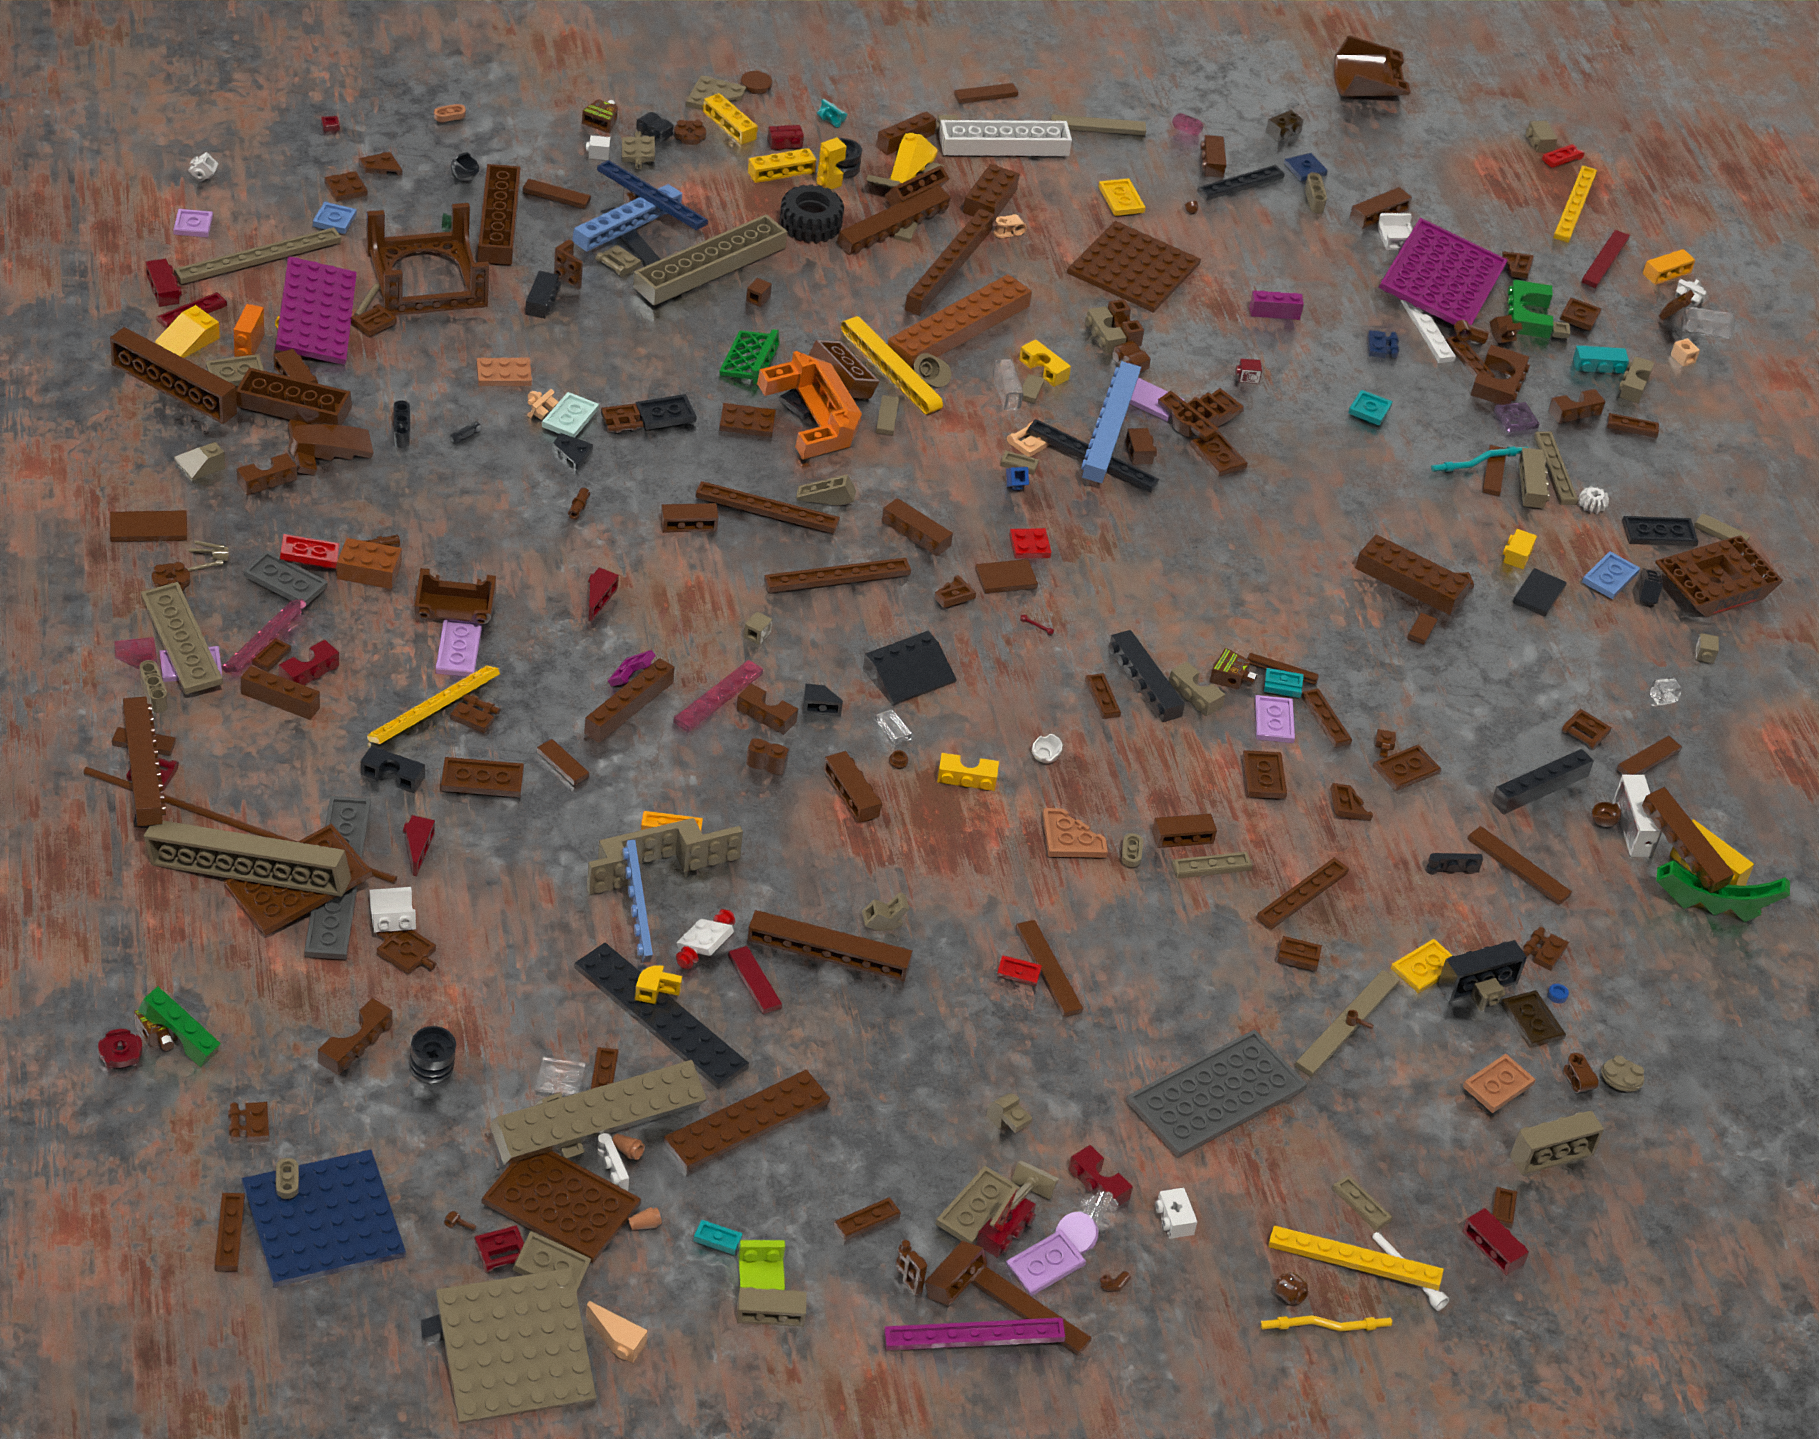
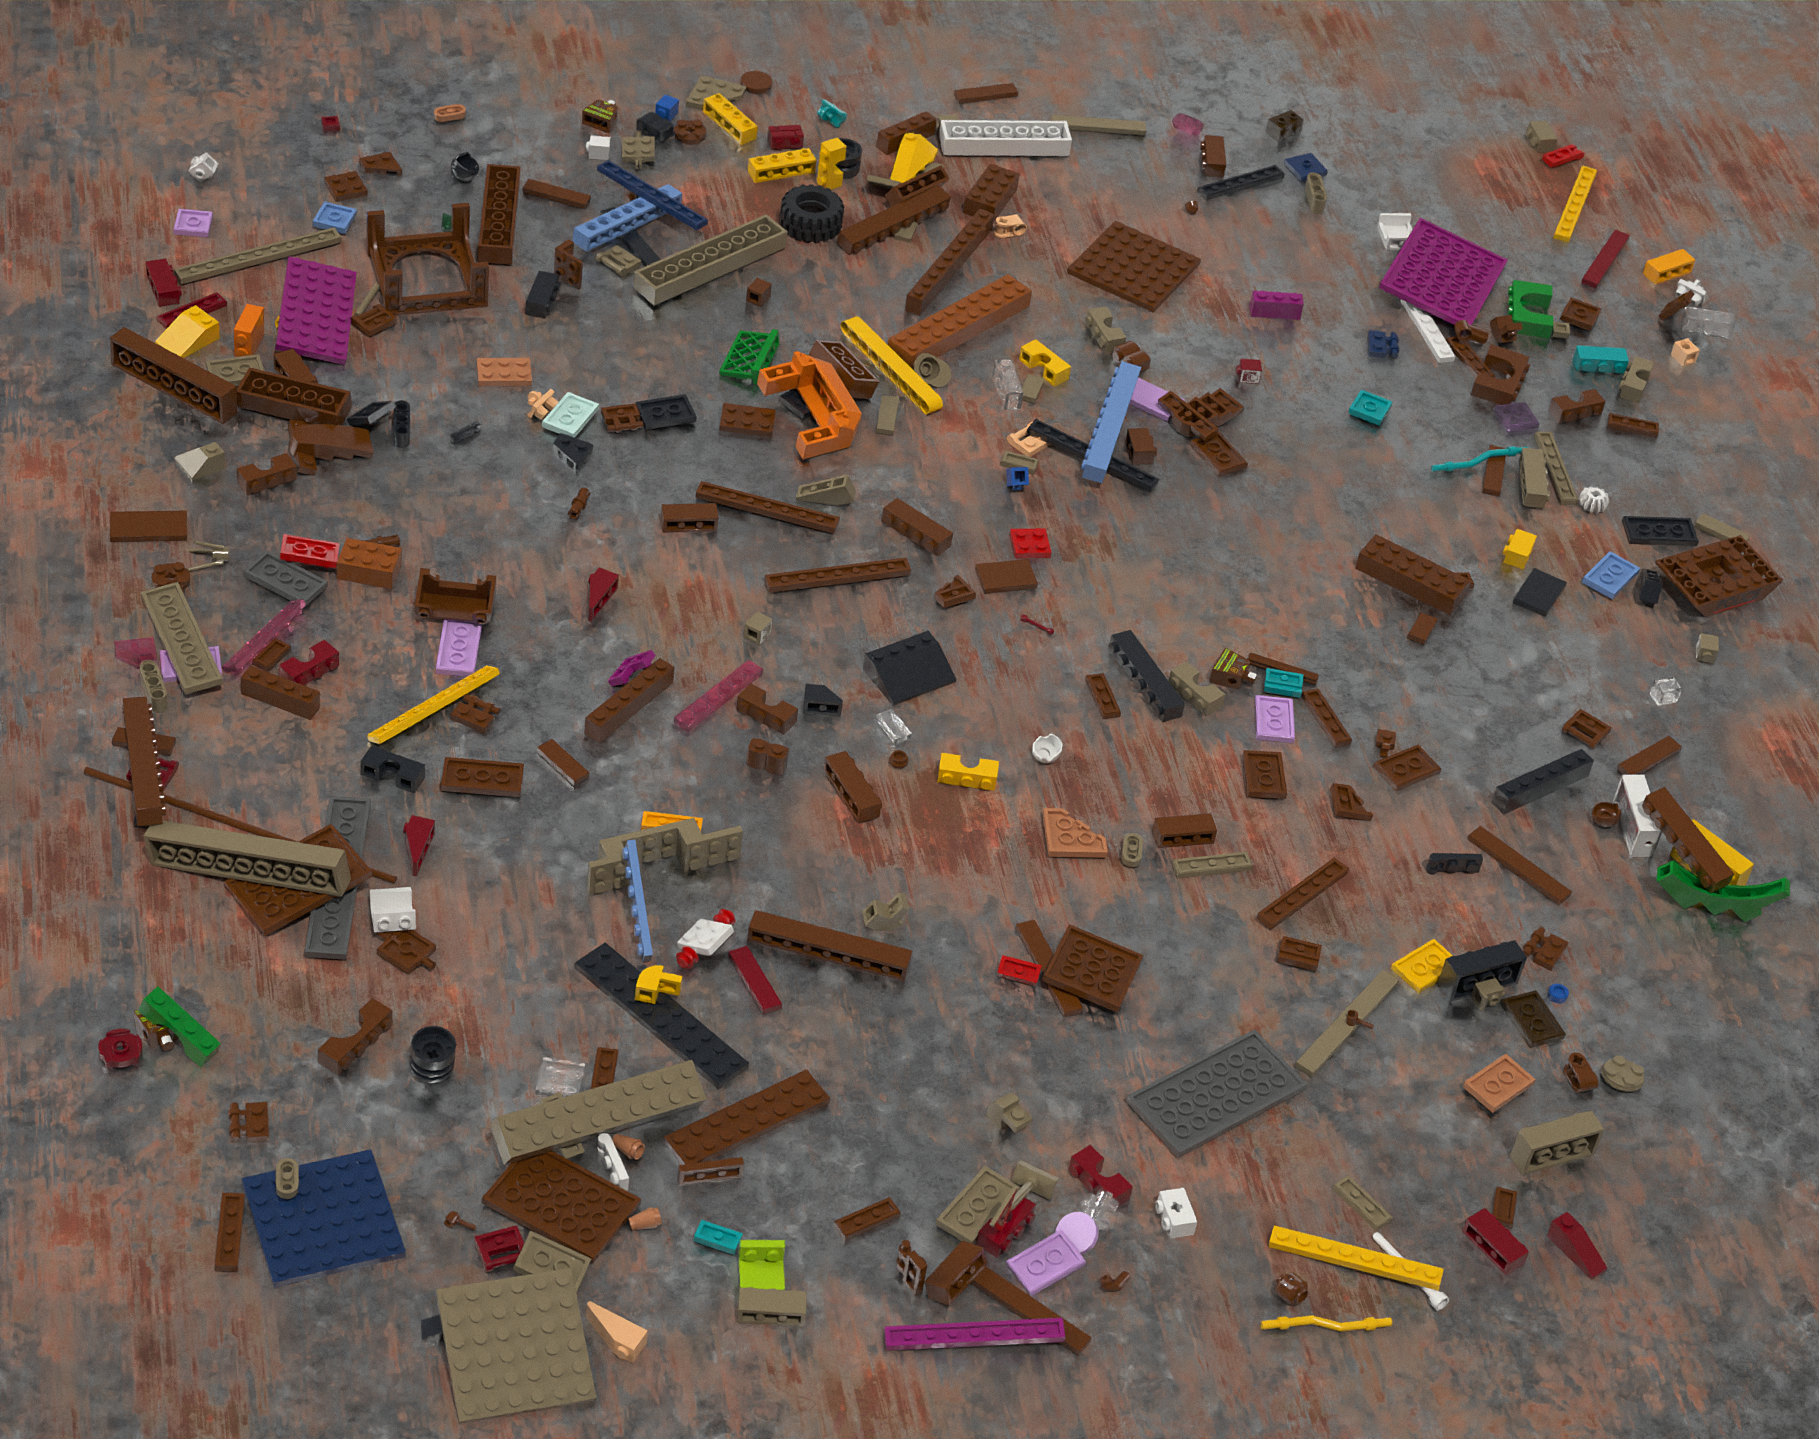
(371, 413): none -> black plate
(667, 107): none -> blue brick
(710, 1171): none -> reddish brown plate
(1093, 968): none -> reddish brown plate
(1121, 197): yellow plate -> none
(1121, 318): reddish brown arch -> none
(1369, 69): reddish brown windscreen -> none
(1369, 211): reddish brown brick -> none
(1518, 264): reddish brown wing -> none
(1576, 1245): none -> dark red slope

